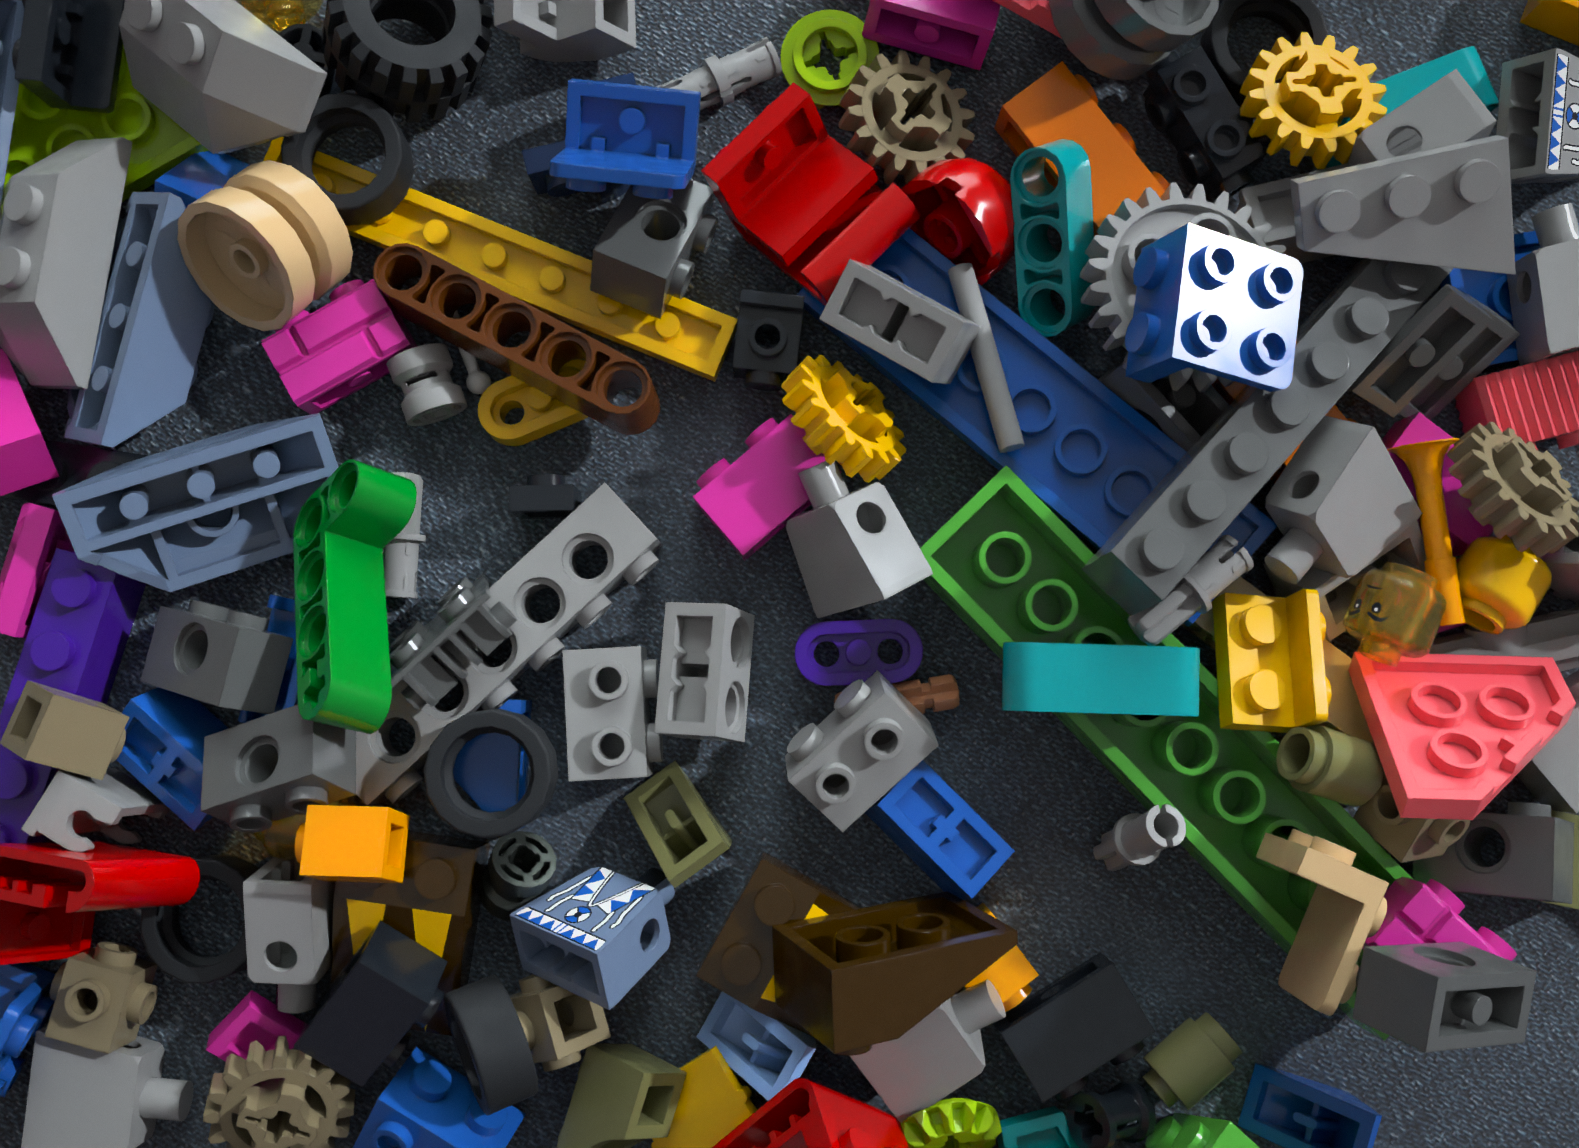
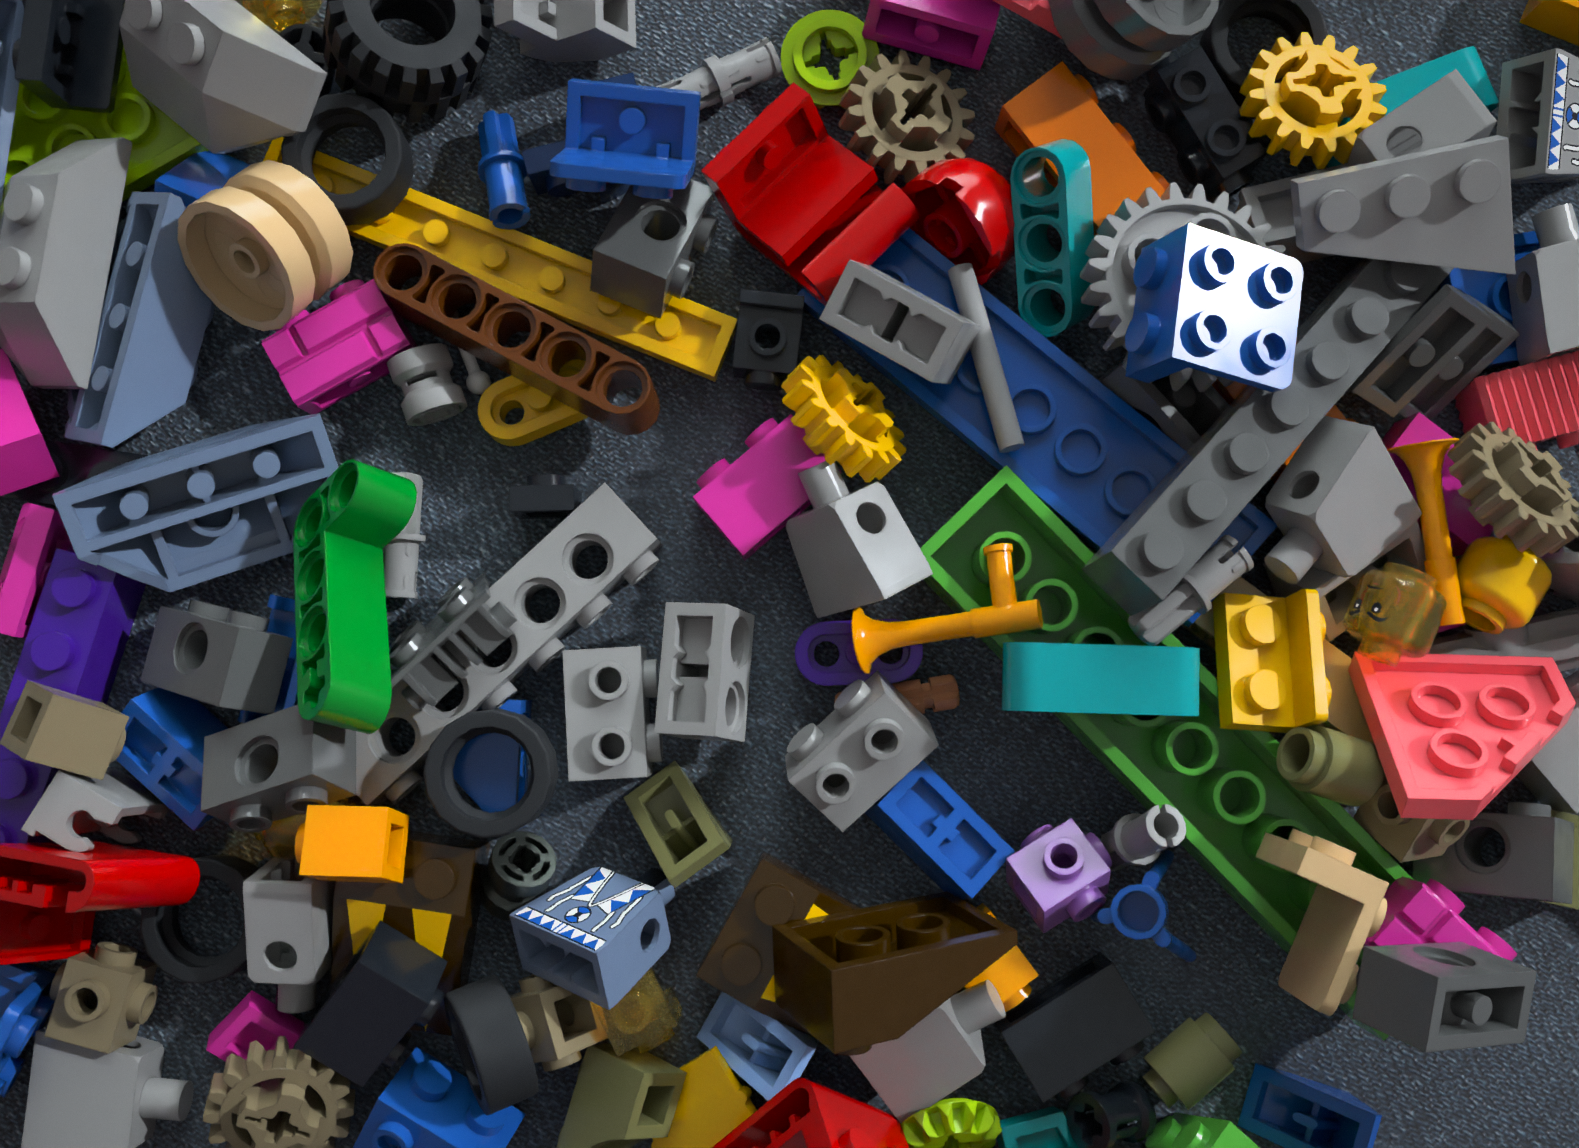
(502, 171): none -> blue axle
(641, 1017): none -> clear yellow bracket
(1005, 616): none -> light orange piece
(1059, 874): none -> medium lavender brick
(1142, 911): none -> blue plant

